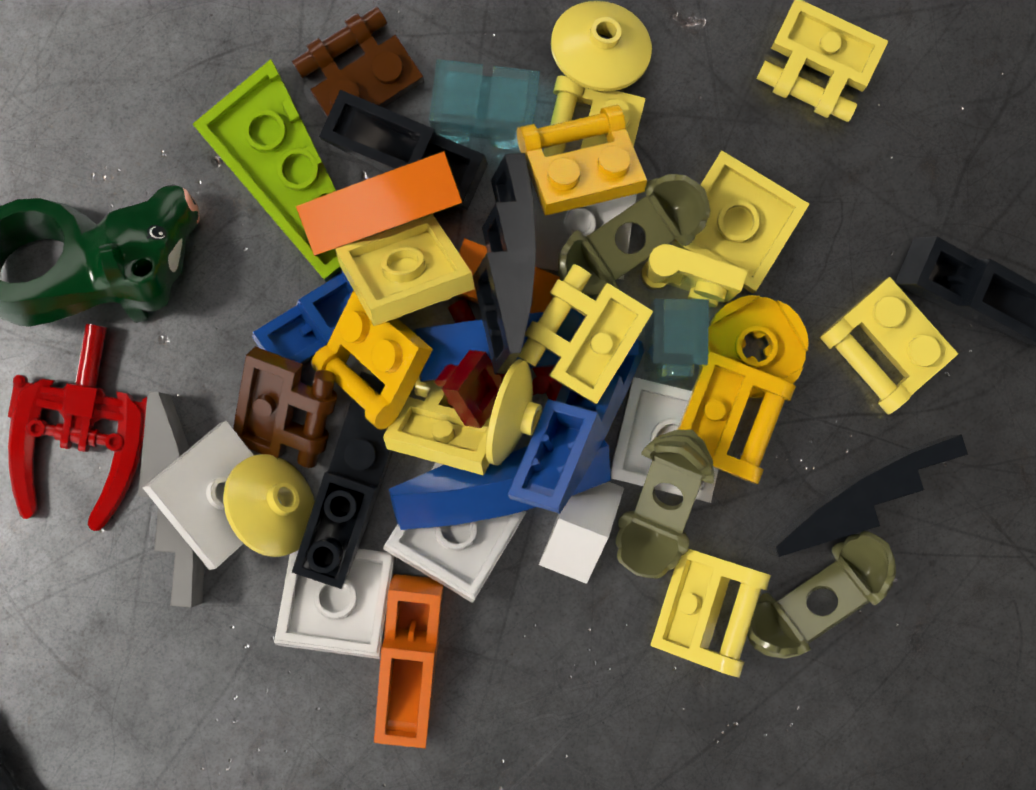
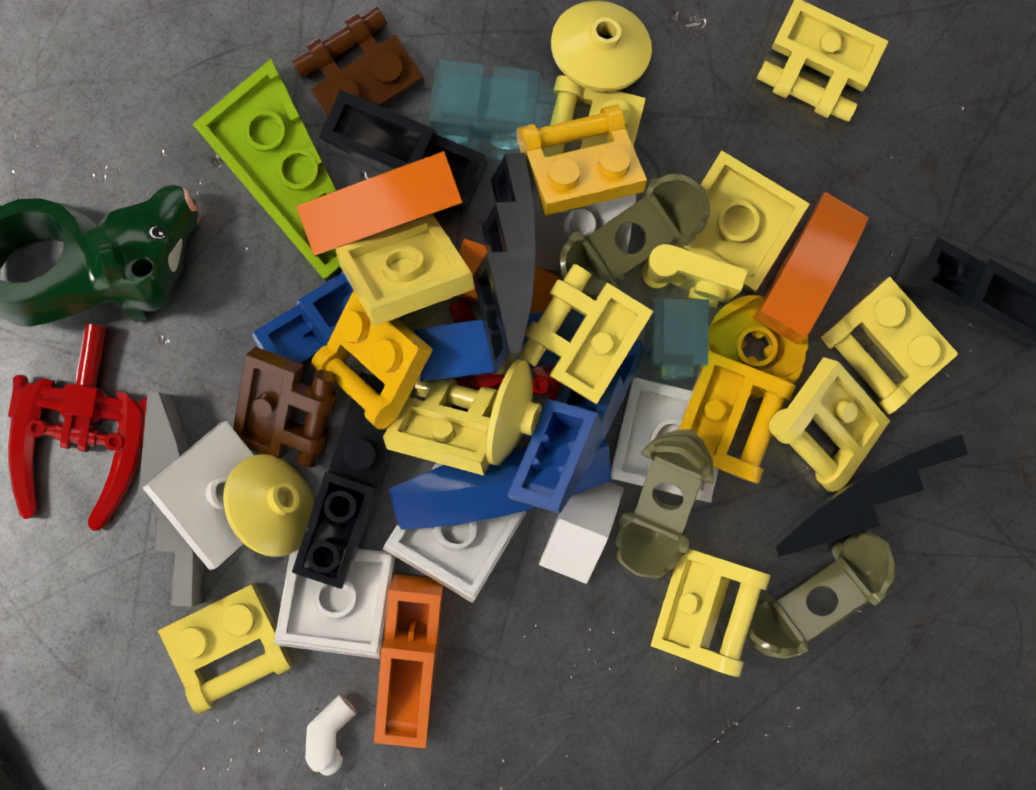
(217, 632): none -> light yellow plate
(321, 736): none -> white arm
(471, 387): dark red tile -> none
(811, 269): none -> orange slope
(841, 412): none -> light yellow plate

